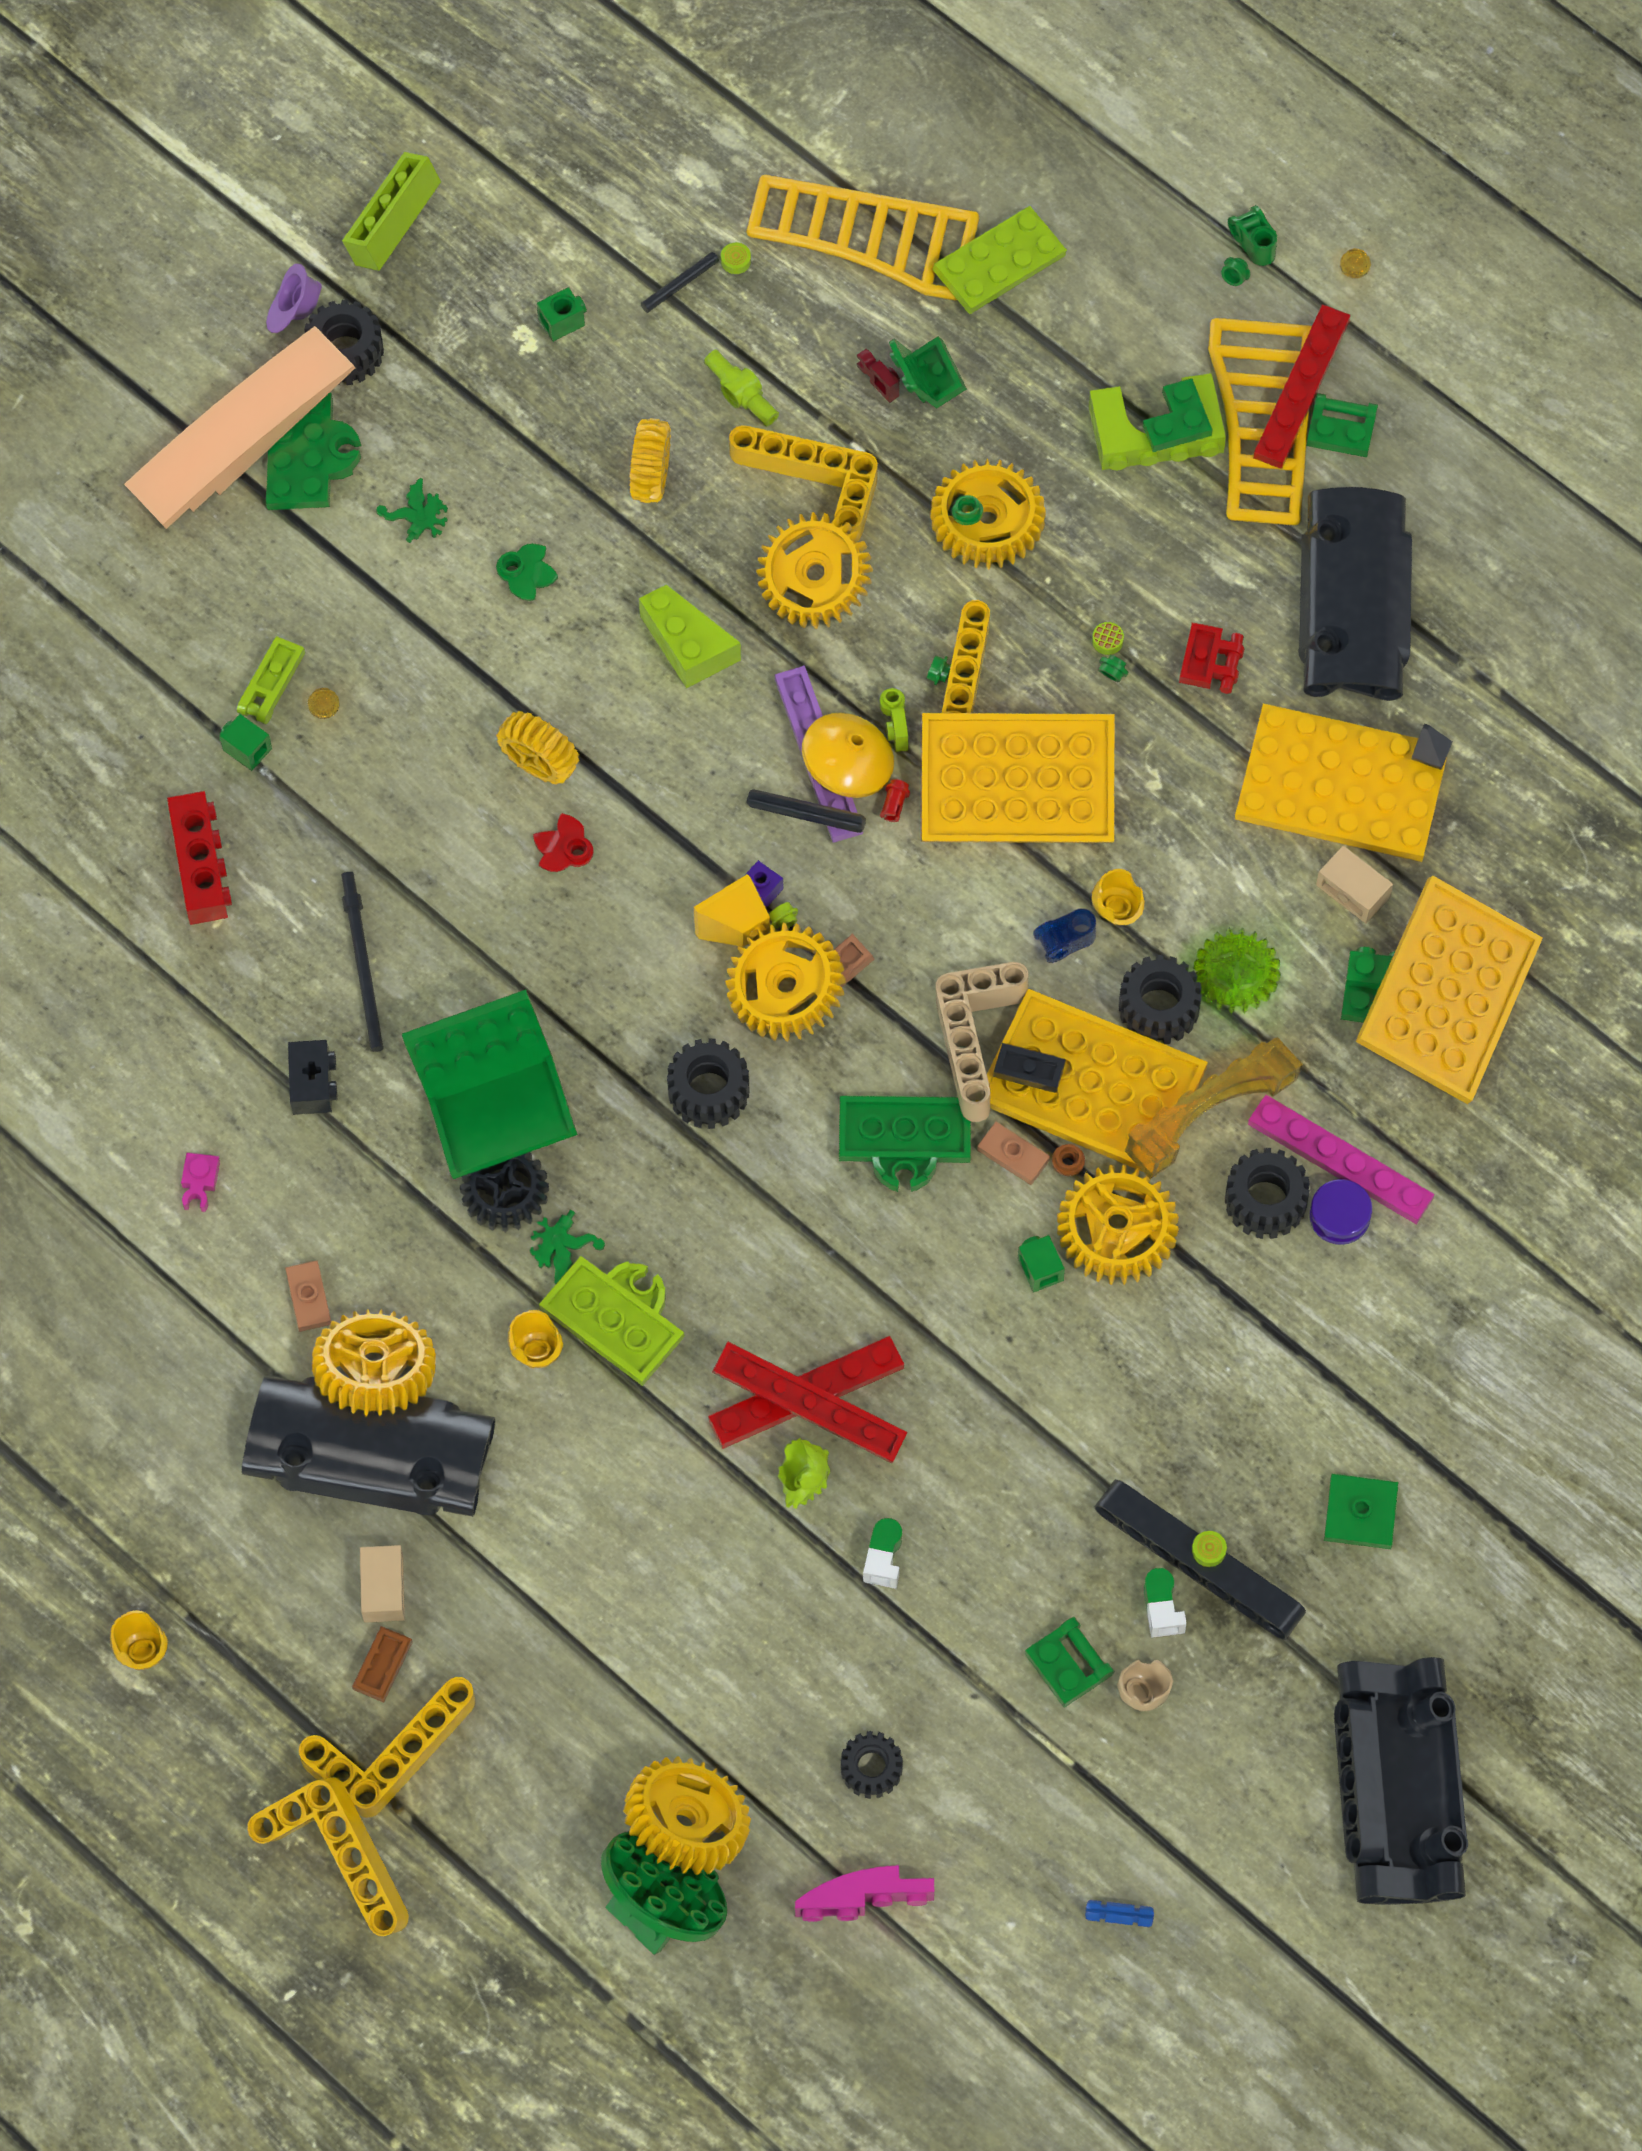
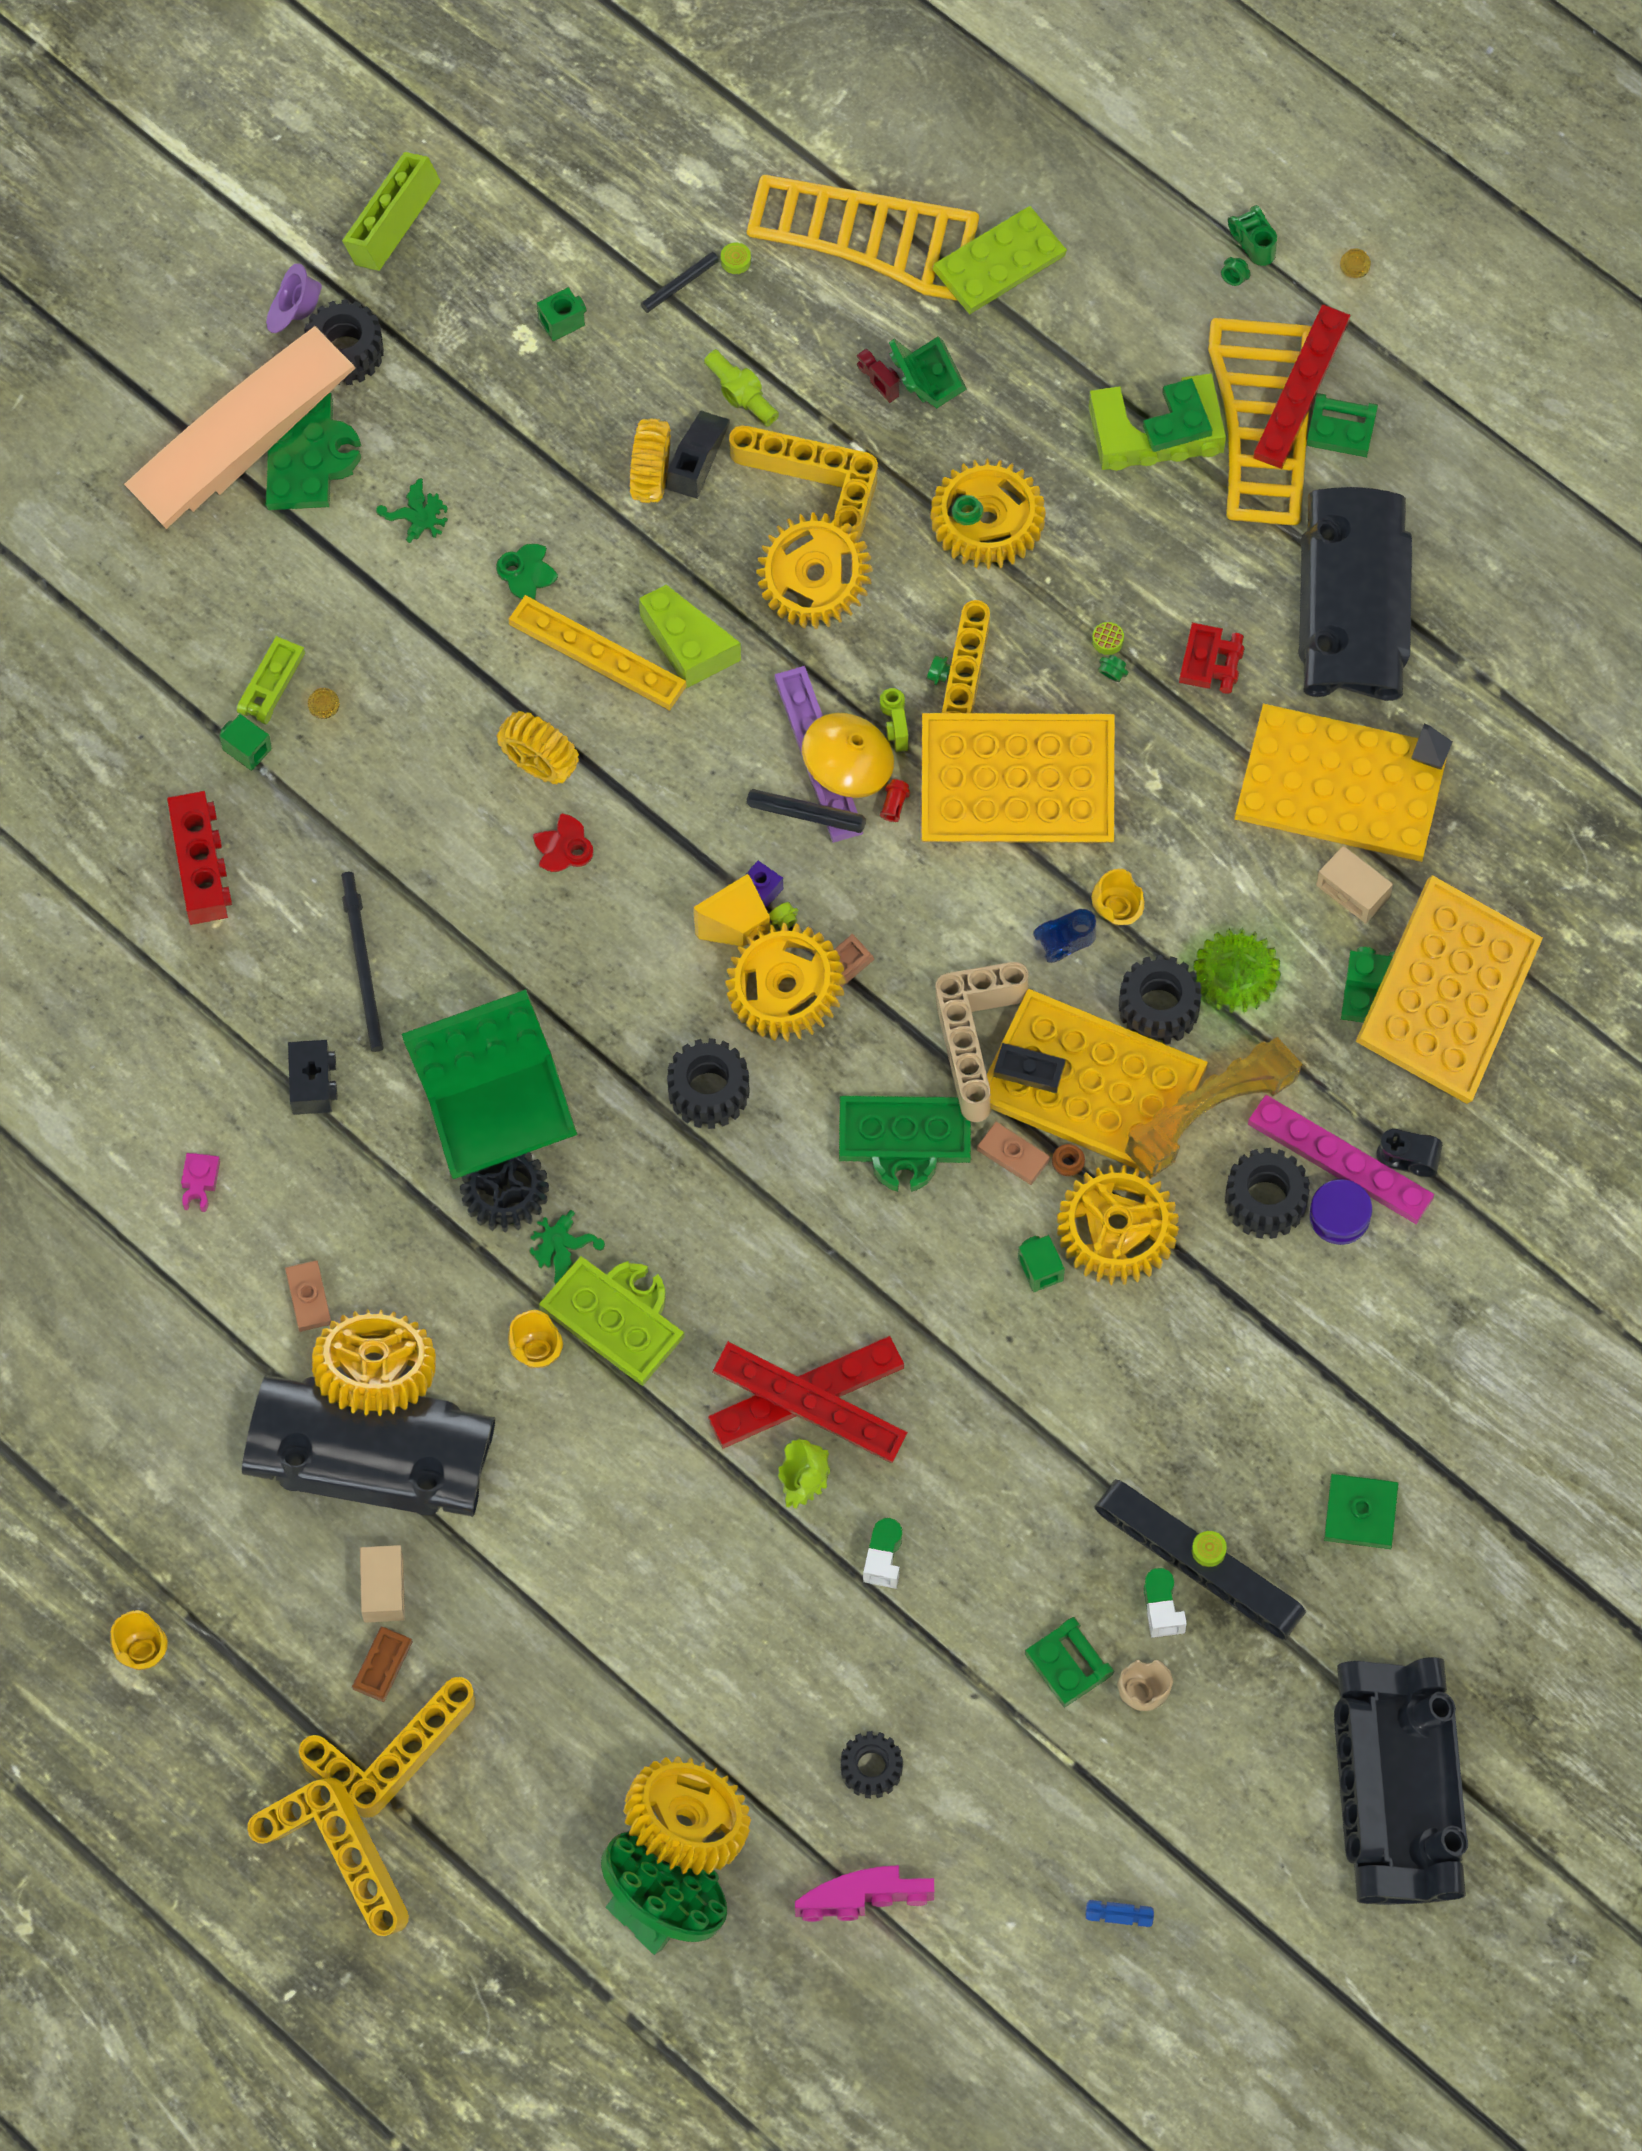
(597, 652): none -> yellow plate
(696, 454): none -> black slope
(1412, 1154): none -> black piece

